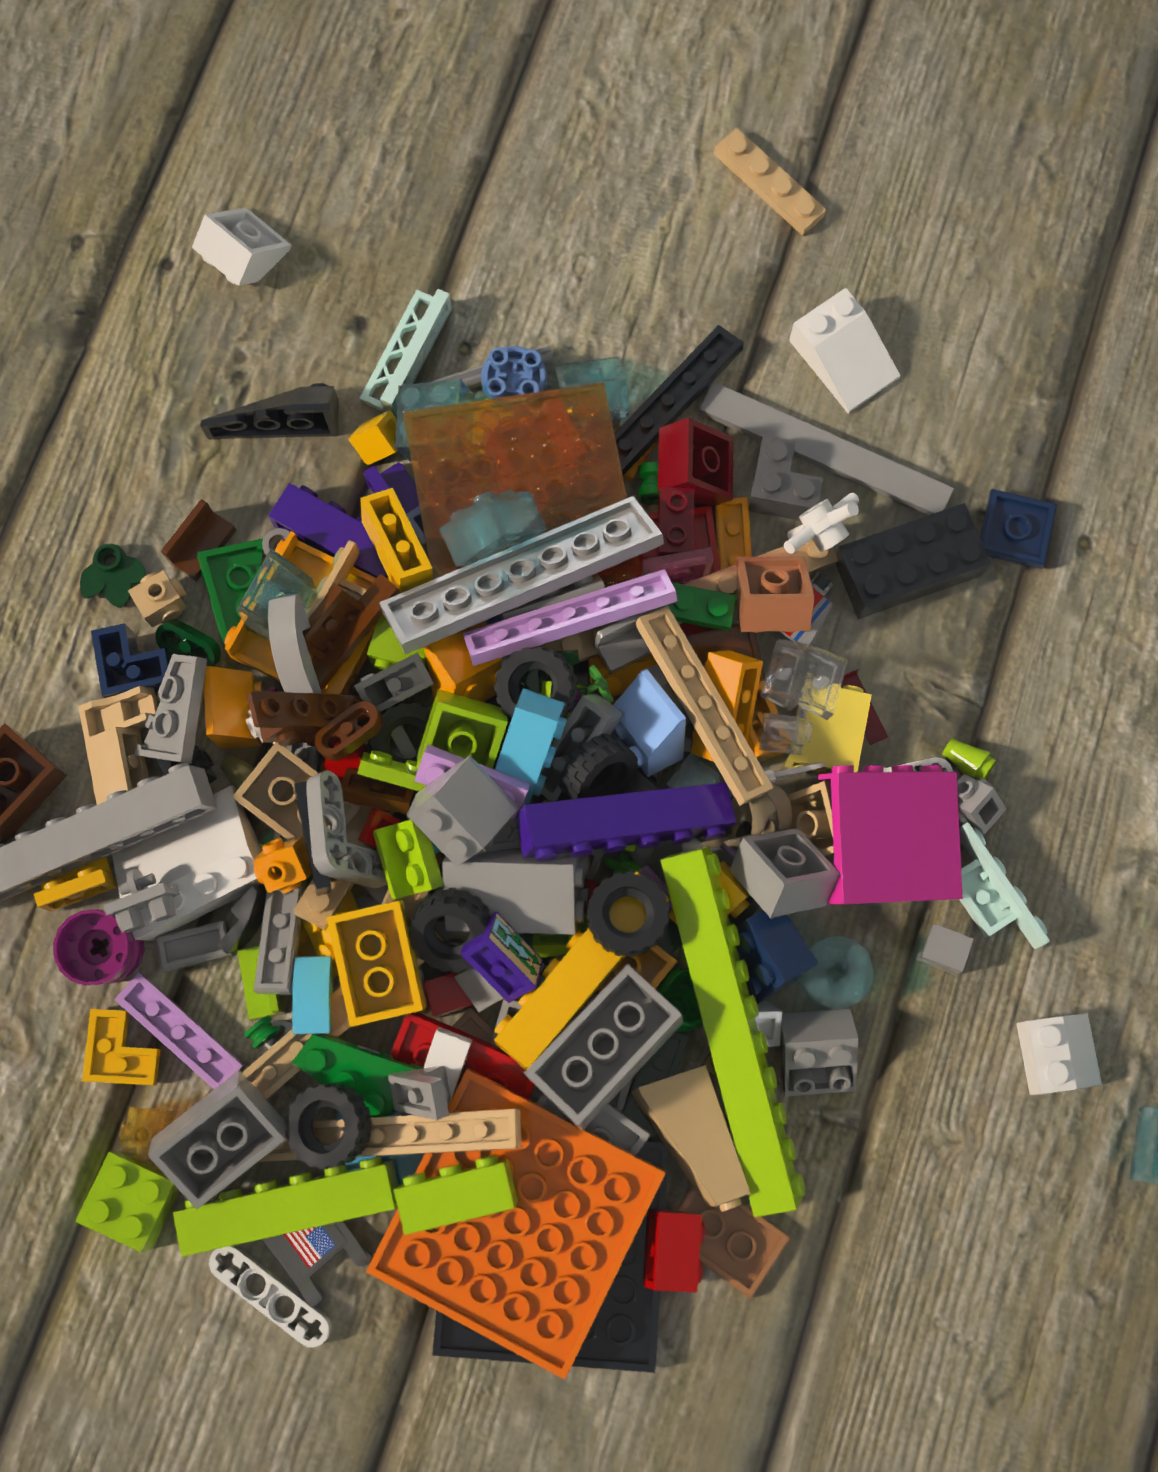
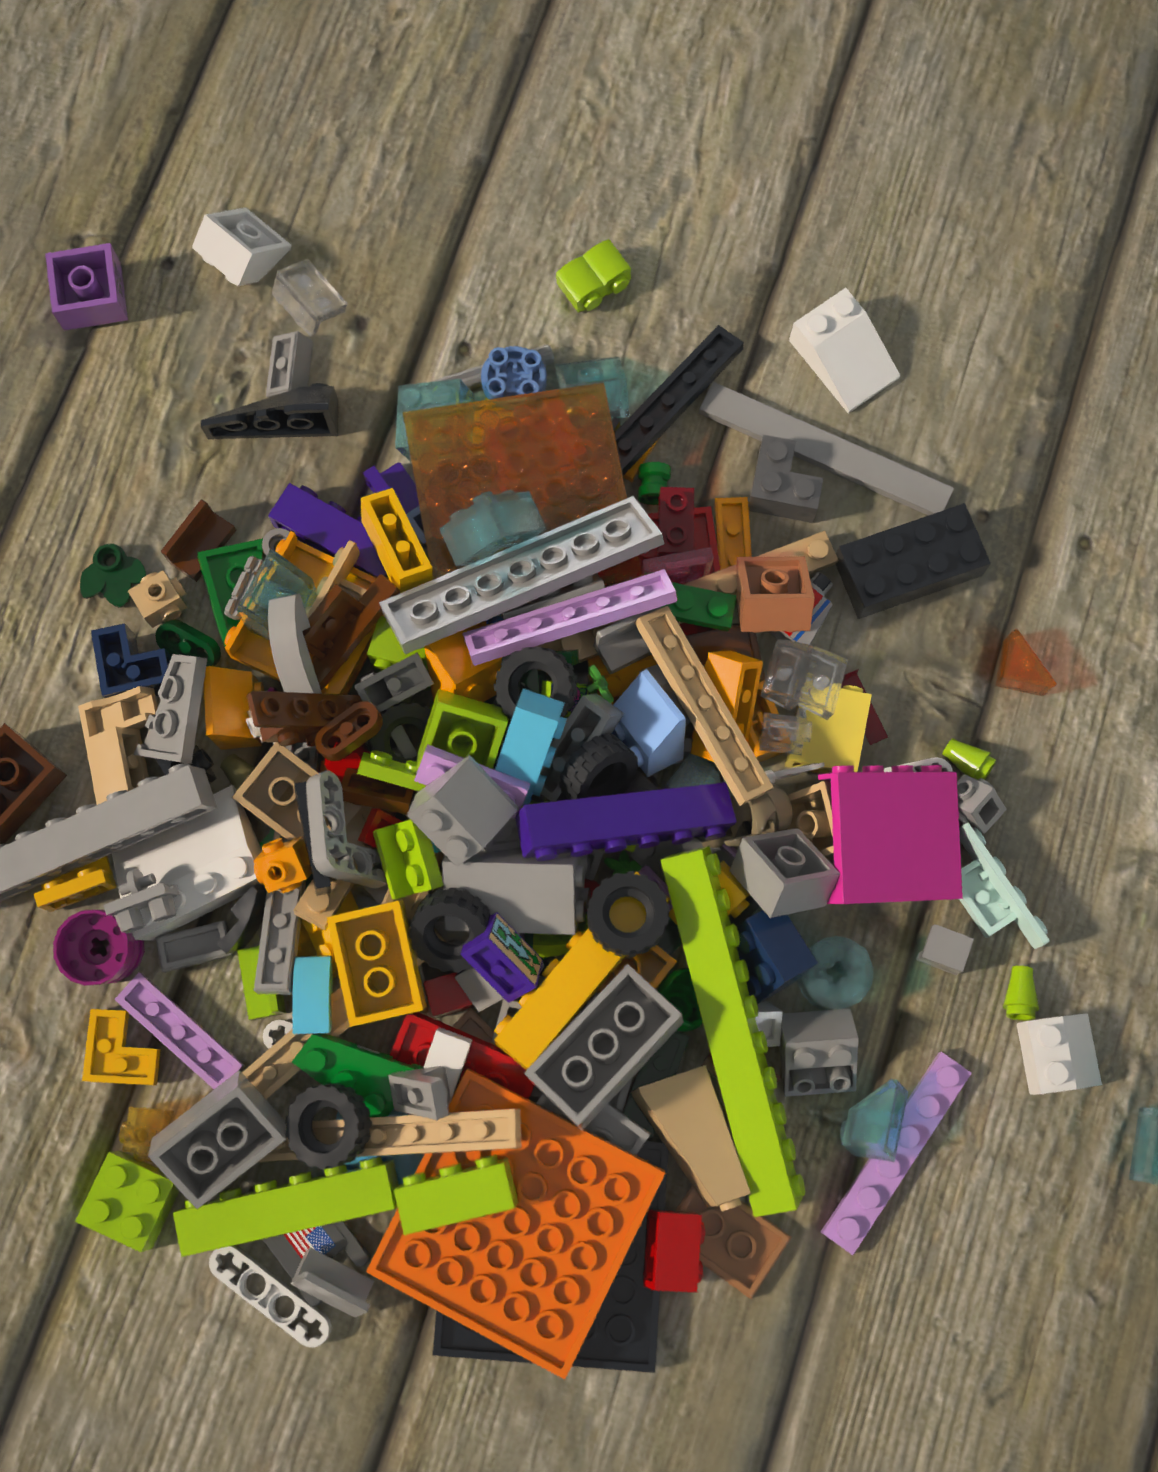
(86, 286): none -> medium lavender brick
(251, 568): none -> light grey axle
(262, 1032): green bush -> none
(289, 363): none -> light grey slope
(307, 295): none -> clear bracket
(333, 1283): none -> light grey panel
(375, 438): yellow panel -> none
(413, 355): light aqua fence -> none
(593, 276): none -> lime brick
(697, 459): dark red brick -> none
(769, 181): tan plate -> none
(823, 524): white bar -> none
(876, 1123): none -> clear light blue slope
(881, 1178): none -> lavender plate
(1017, 528): dark blue plate -> none
(1021, 667): none -> clear orange slope
(1021, 995): none -> lime cone

